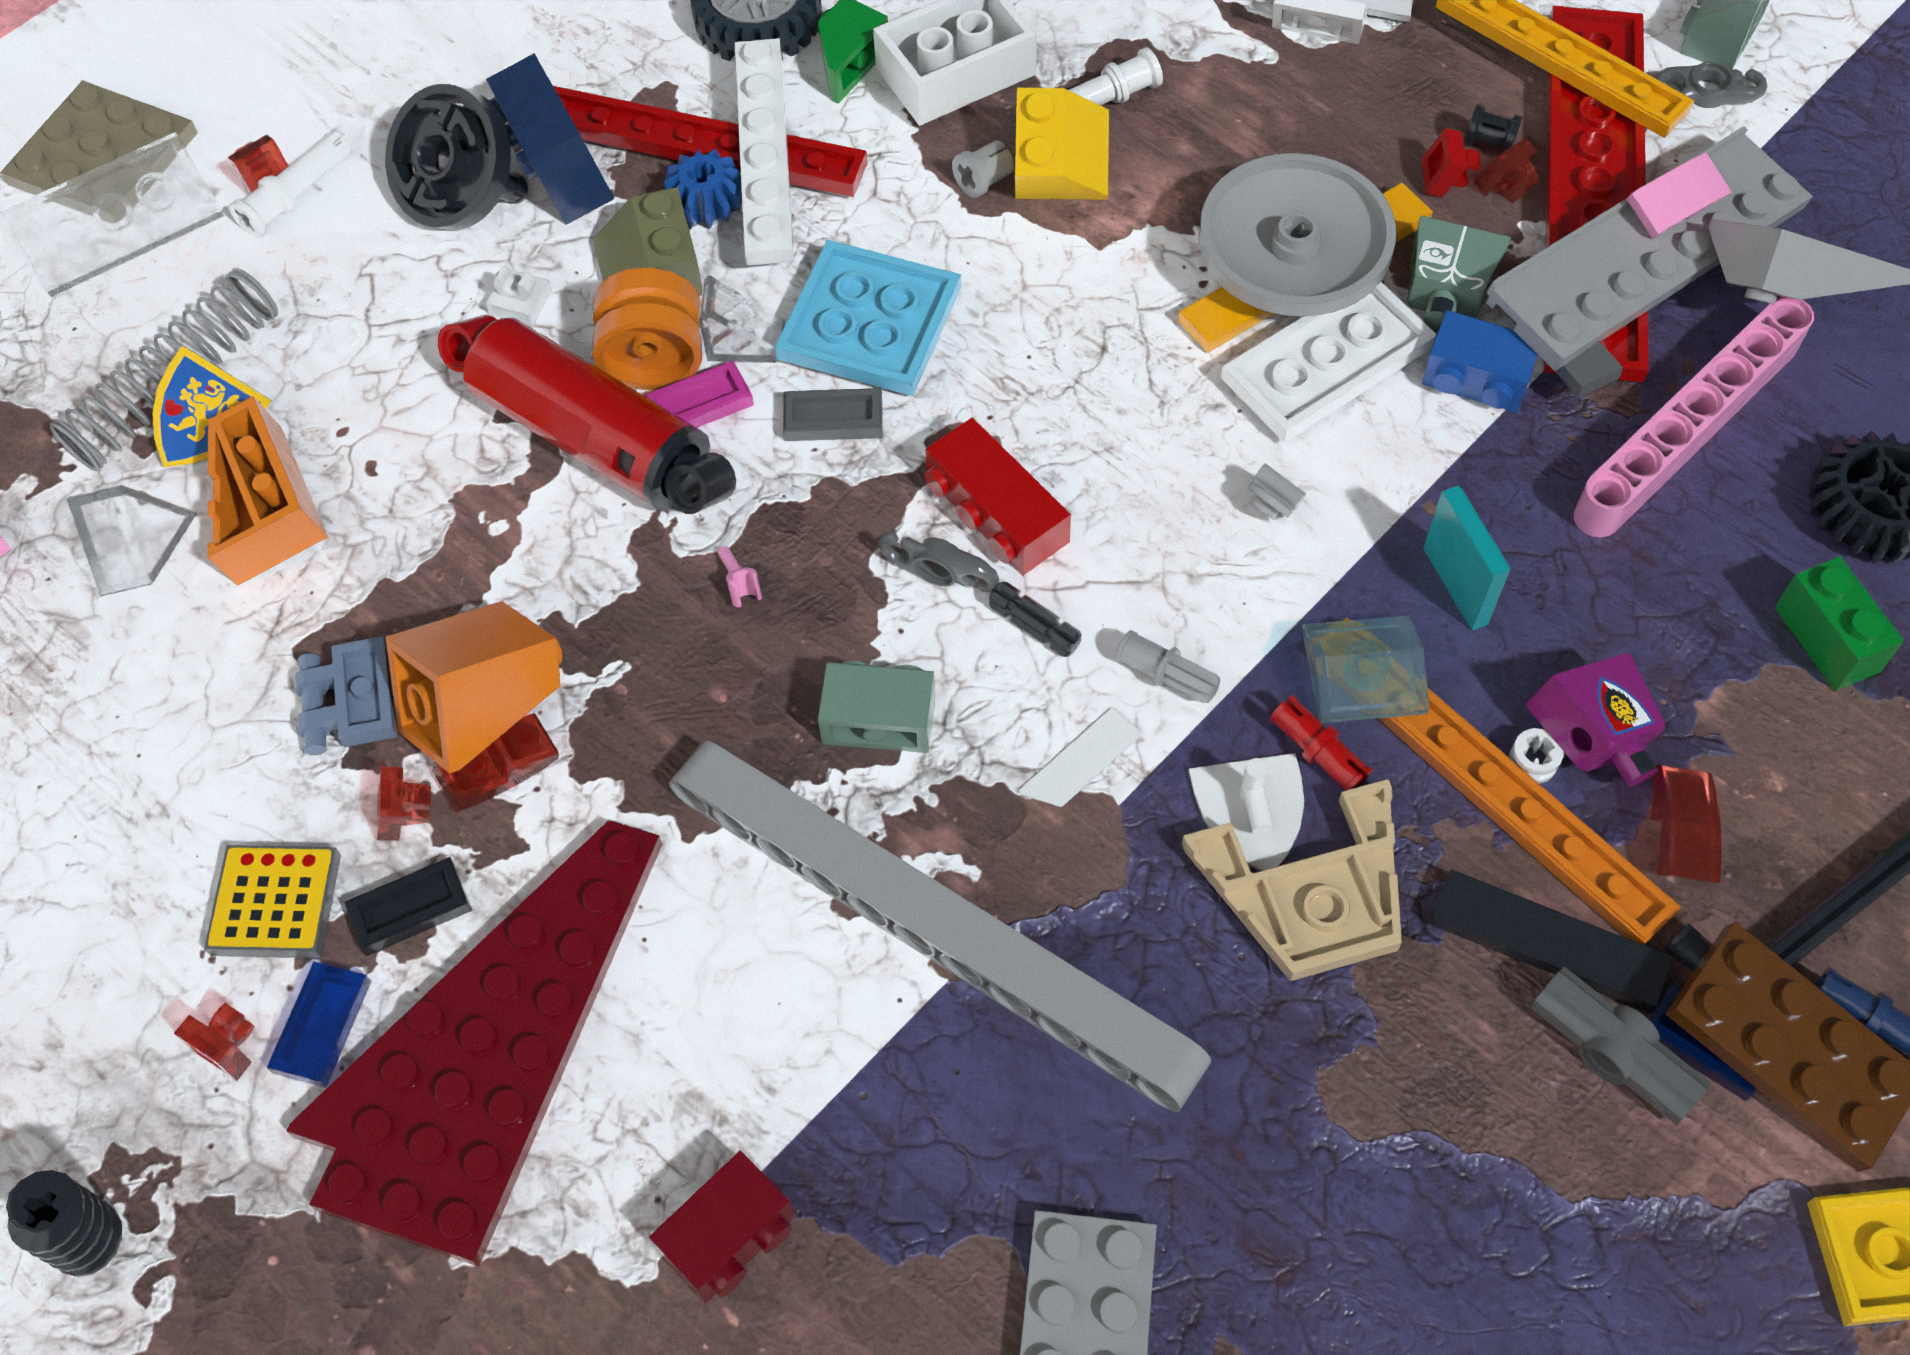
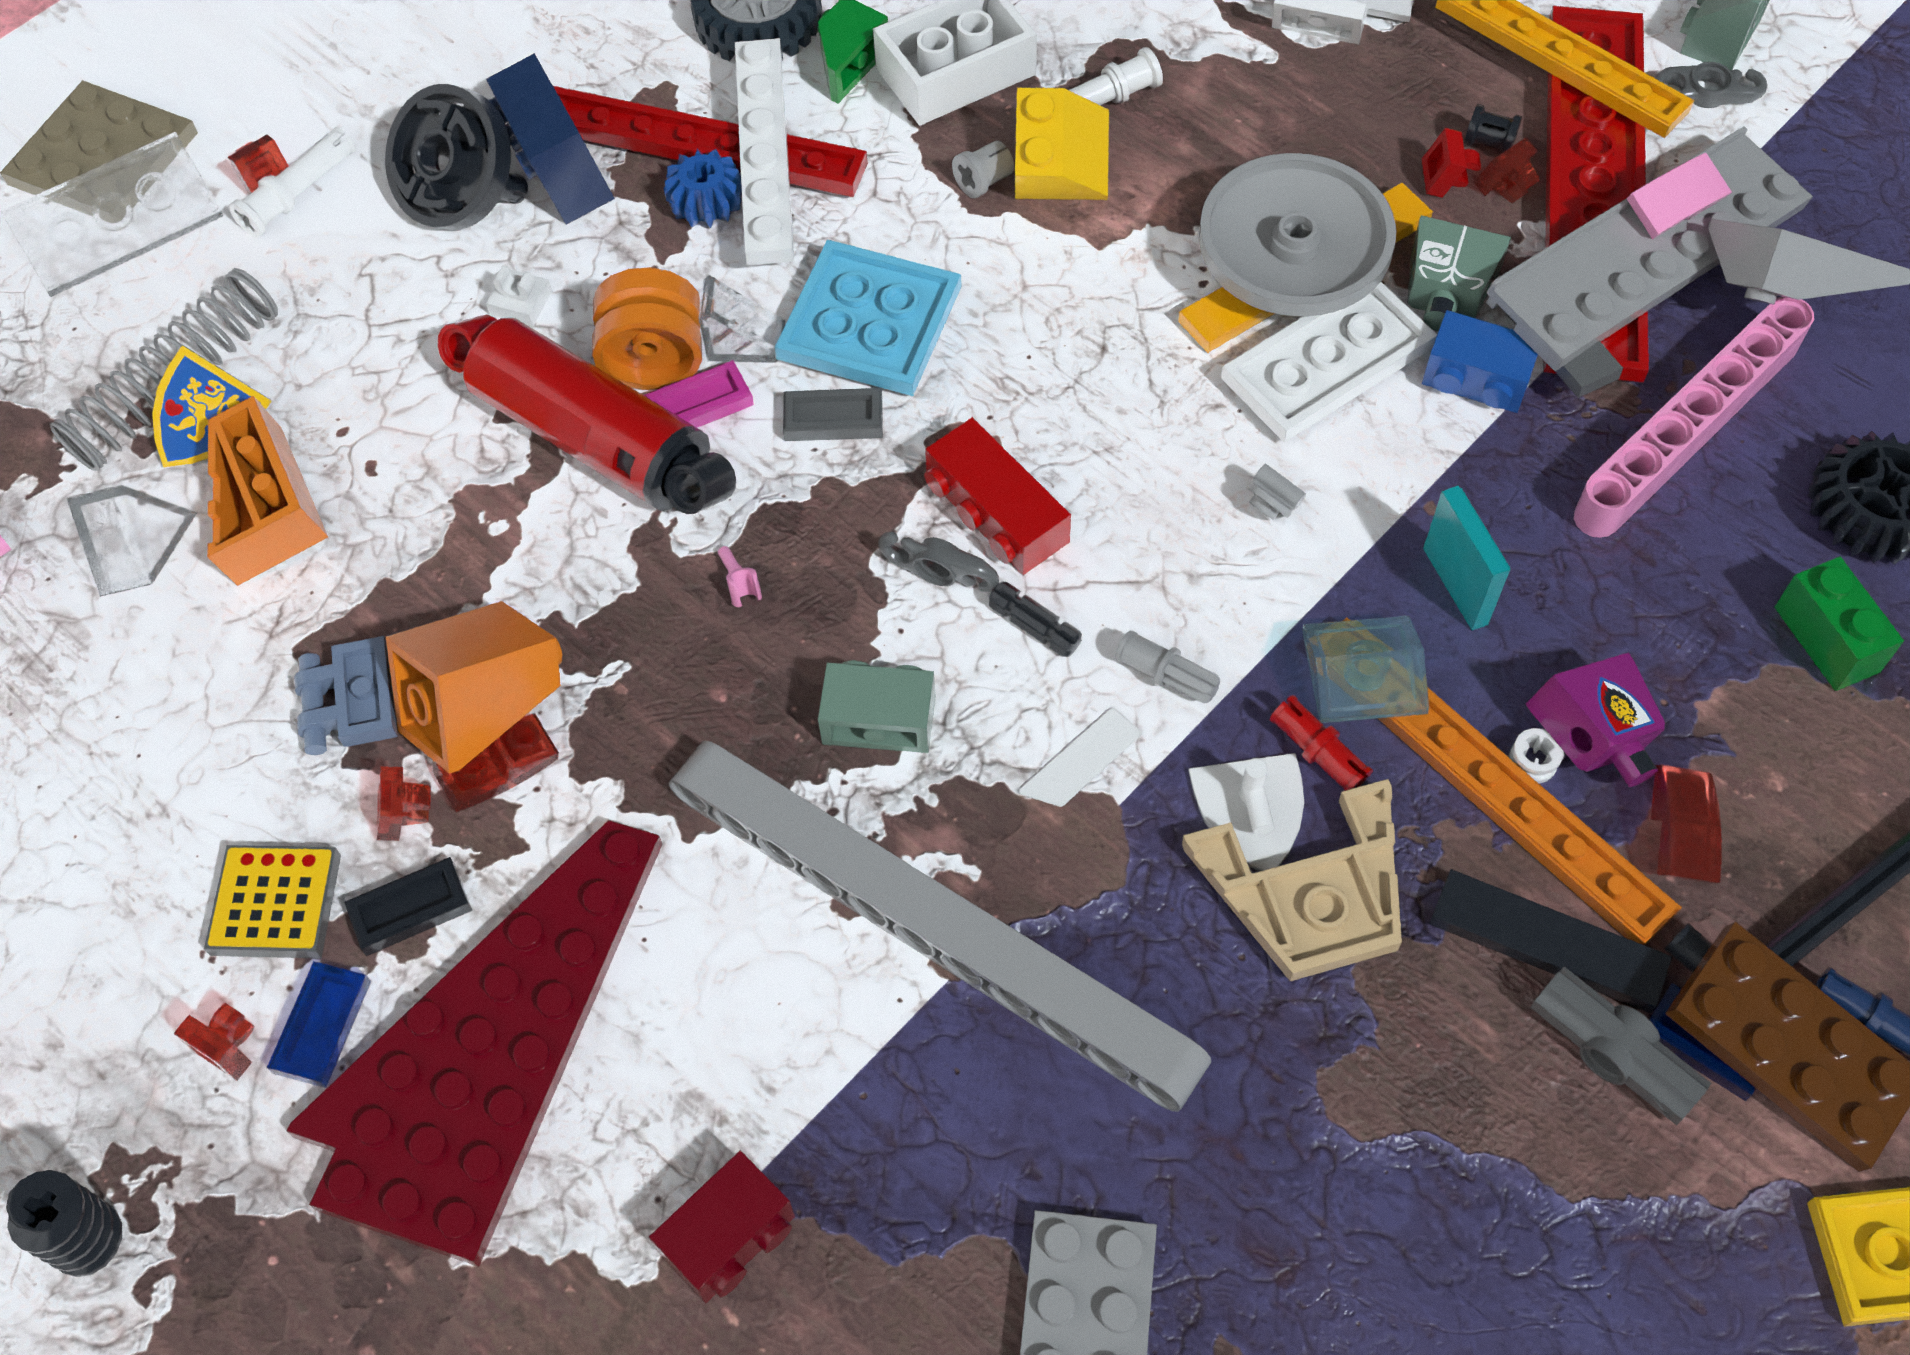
(649, 233): olive slope -> none

